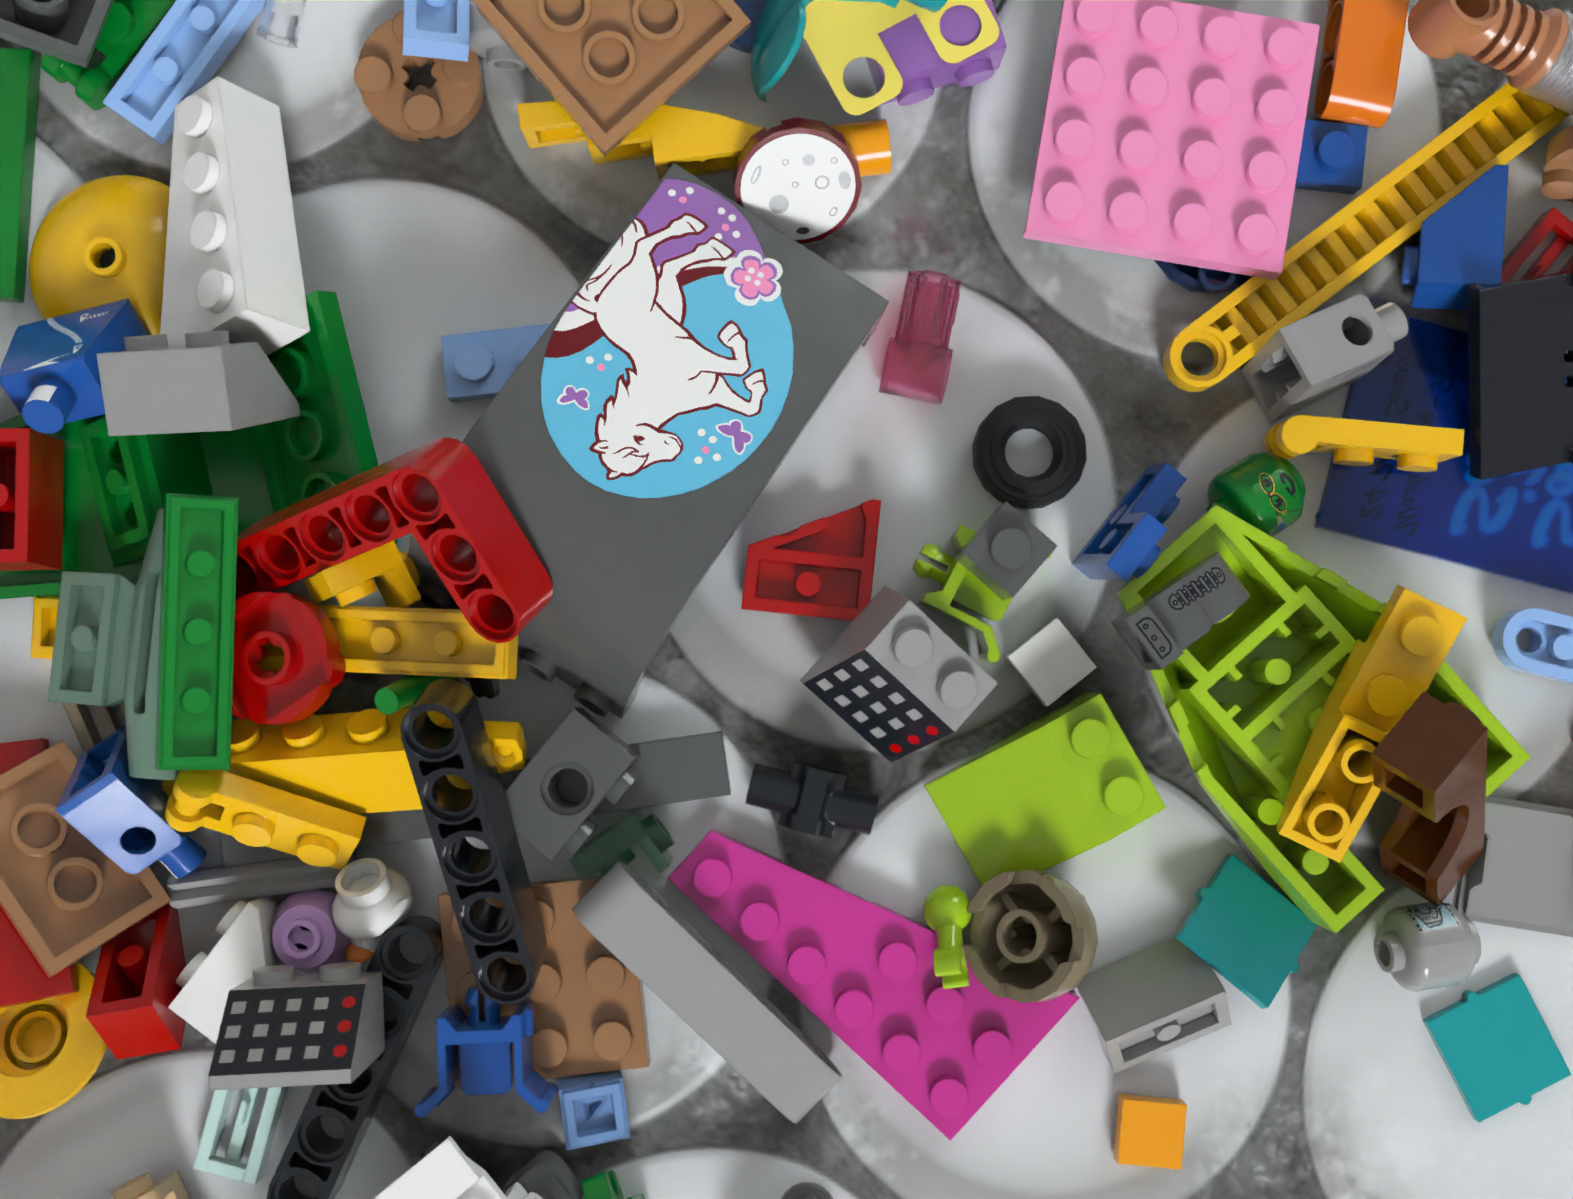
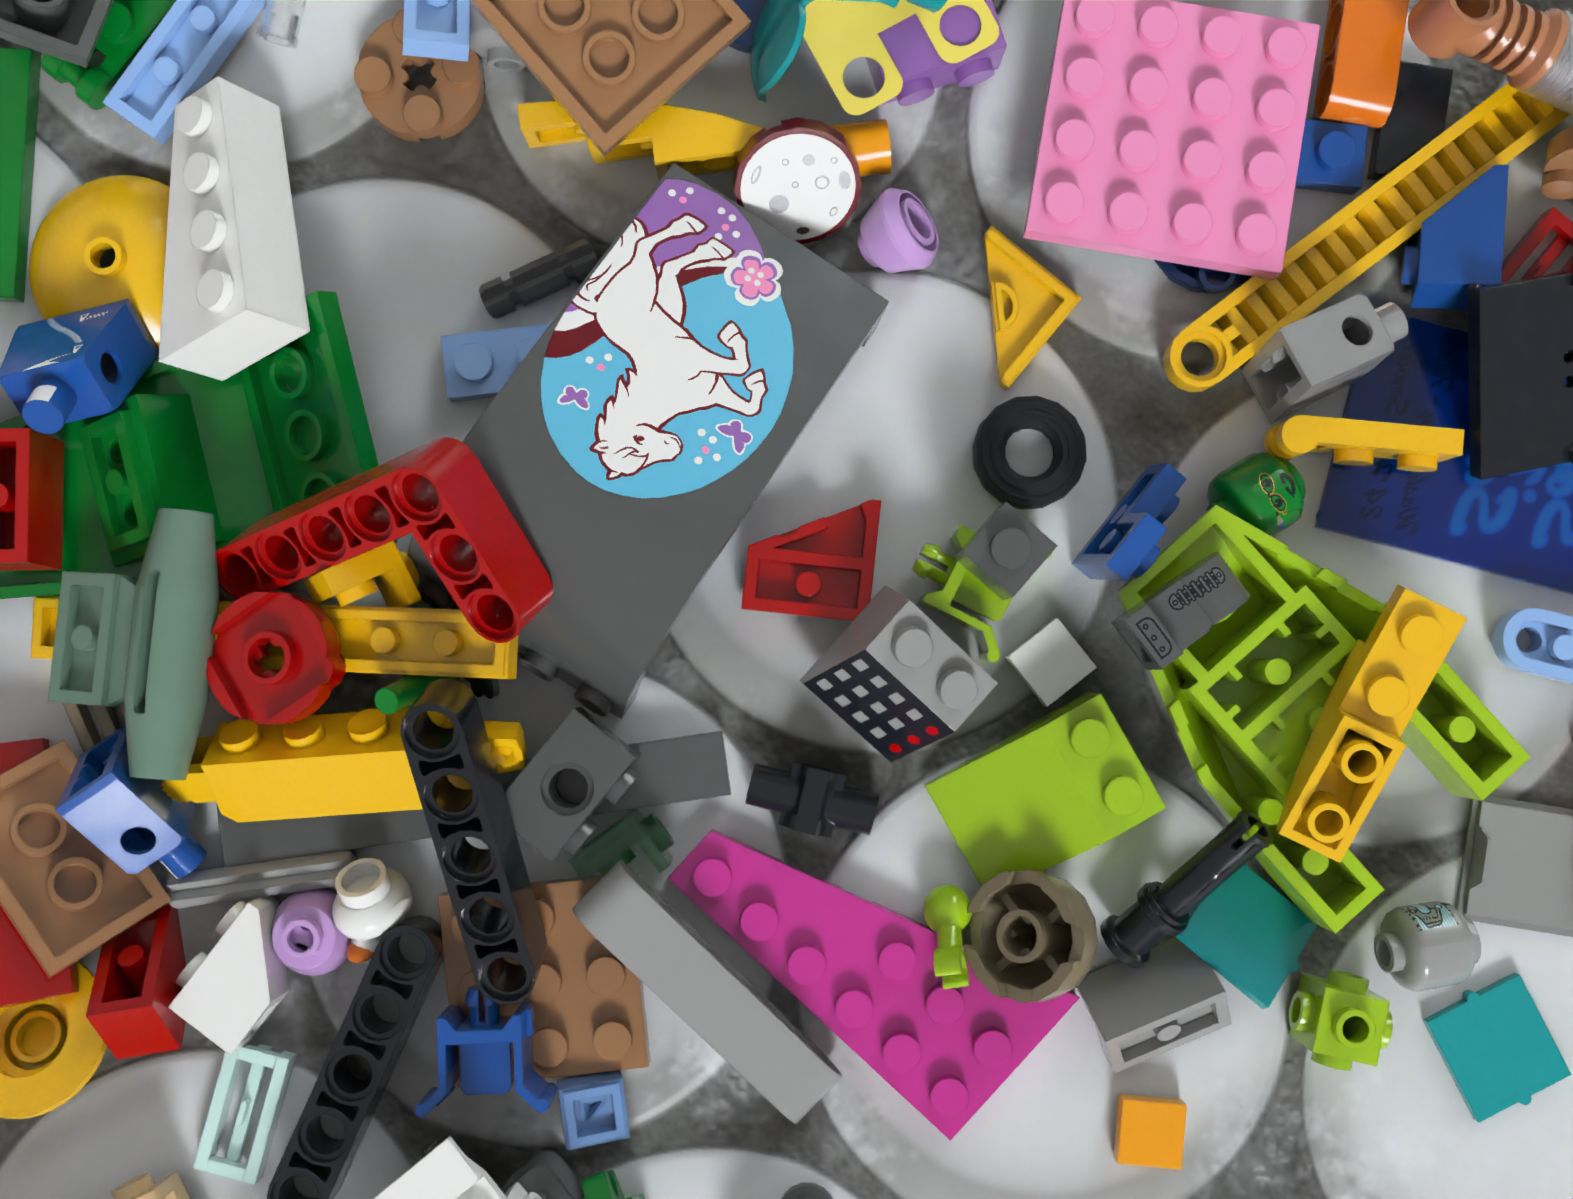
(191, 386): light grey slope -> none
(196, 632): green tile -> none
(263, 817): yellow plate -> none
(299, 1028): slope -> none
(538, 279): none -> dark grey axle
(898, 233): none -> lavender cone
(919, 353): clear pink piece -> none
(1024, 304): none -> yellow tile
(1165, 906): none -> black pin
(1340, 1019): none -> lime brick
(1415, 117): none -> black tile
(1438, 772): reddish brown arch -> none

